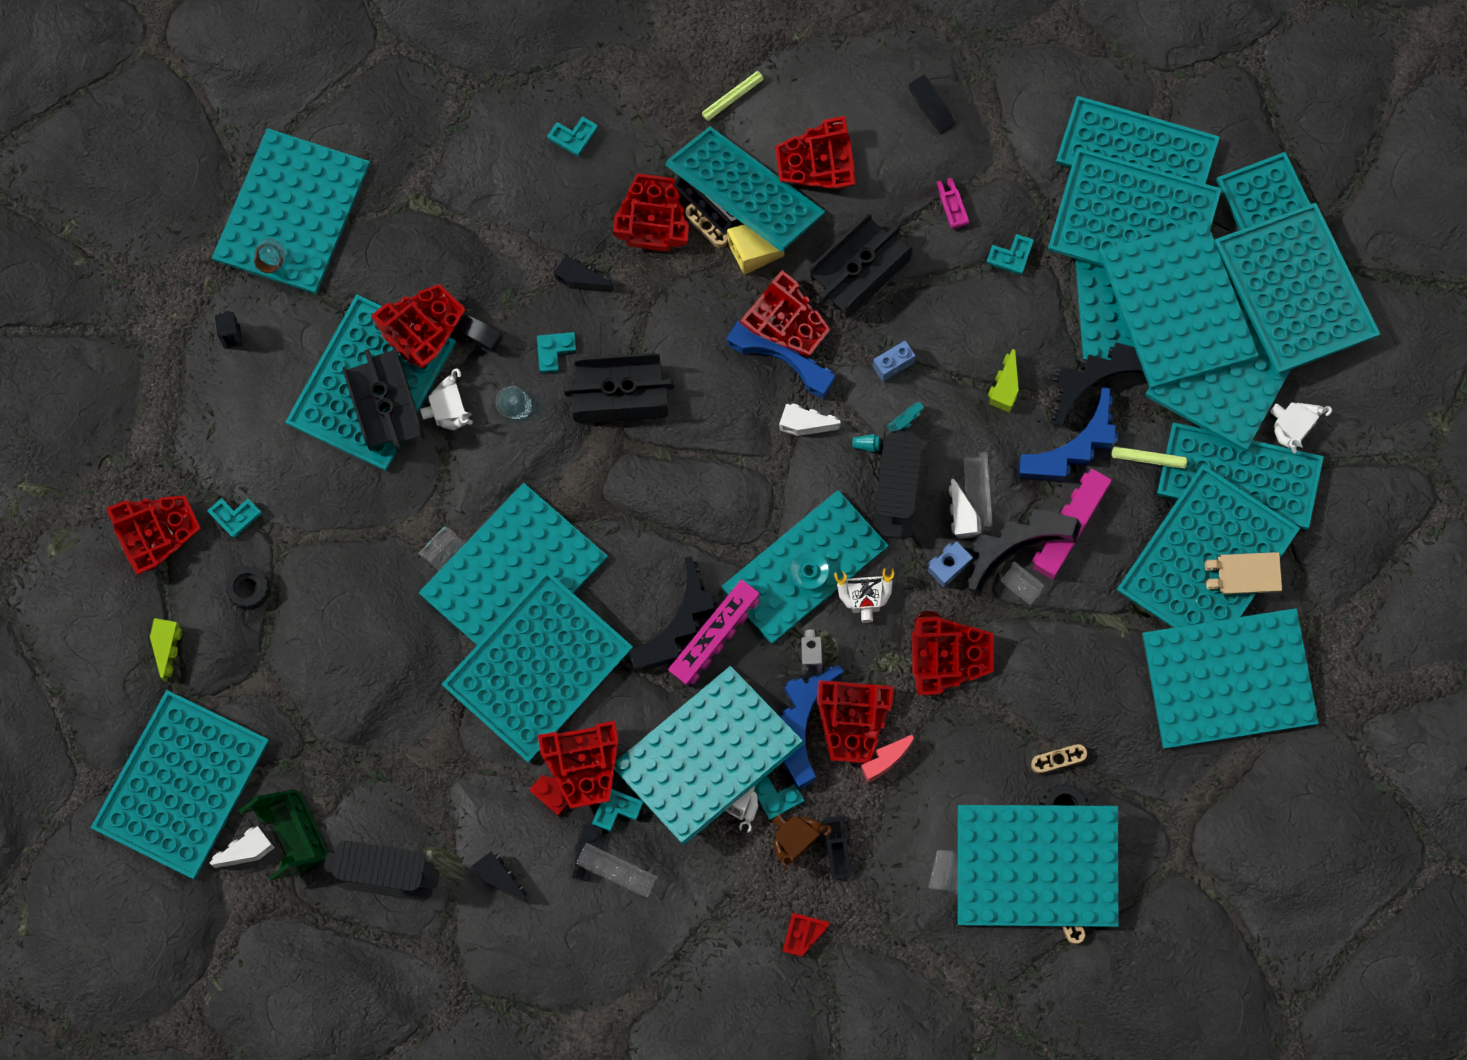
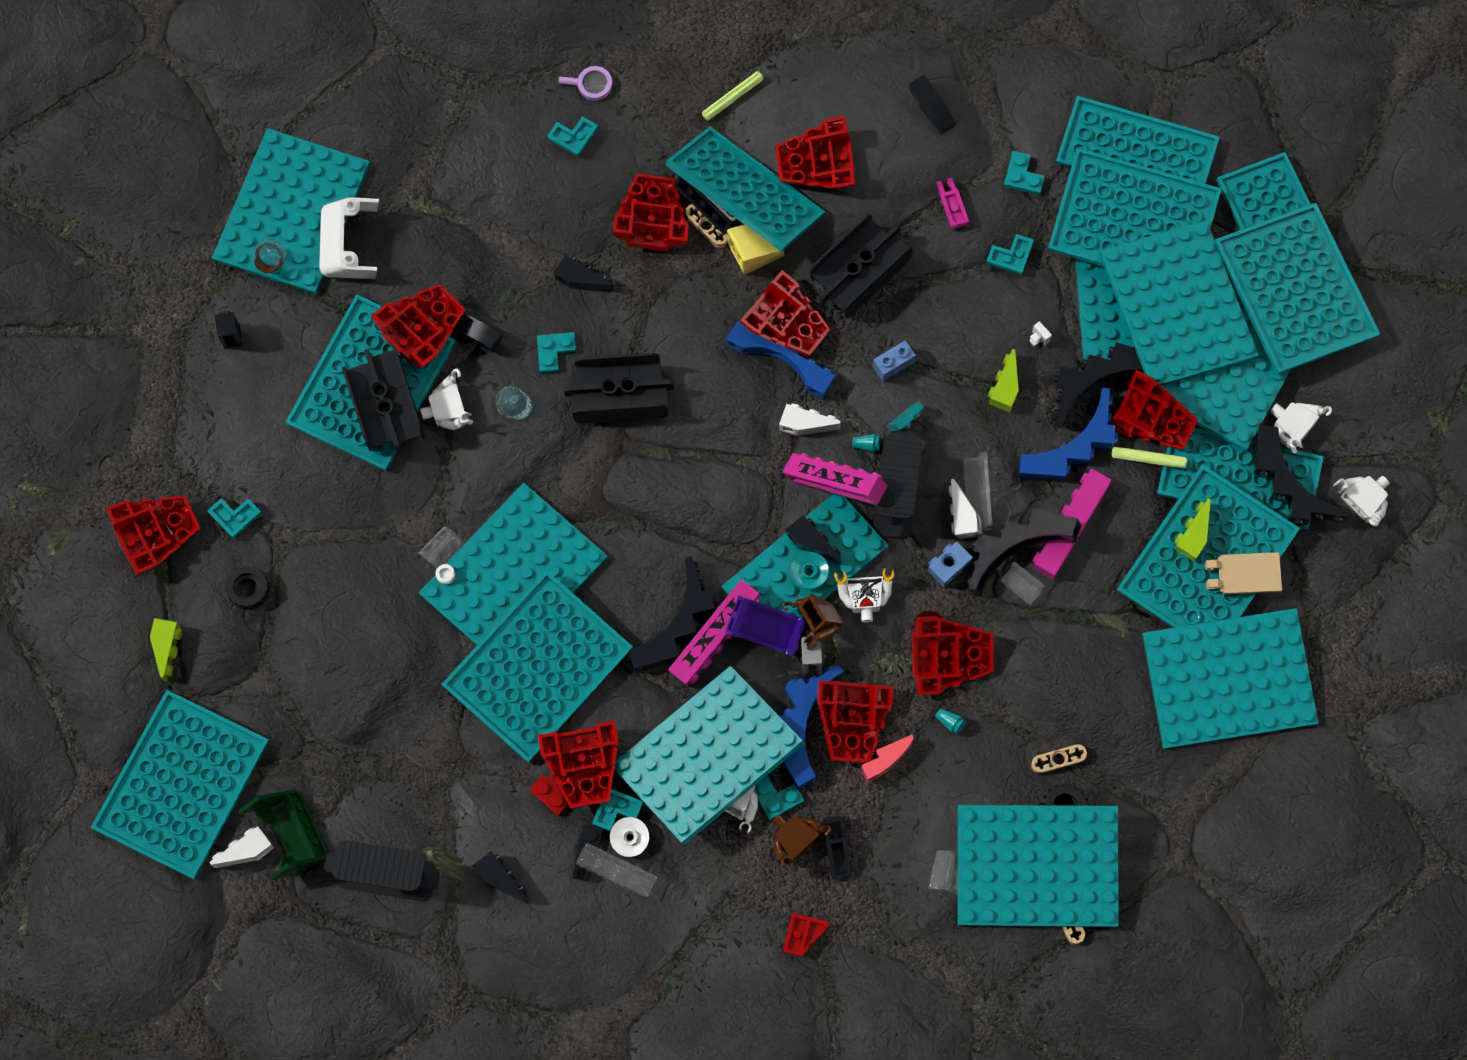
(333, 258): none -> white windscreen
(445, 574): none -> white tile
(592, 83): none -> lavender piece
(619, 834): none -> white dish
(766, 626): none -> dark purple panel
(808, 539): none -> black slope
(820, 617): none -> reddish brown torso
(835, 478): none -> dark pink brick
(951, 721): none -> teal cone
(1019, 178): none -> teal plate
(1039, 334): none -> white tile
(1153, 414): none -> red wedge
(1195, 537): none -> lime slope
(1303, 505): none -> black arch
(1365, 497): none -> white torso

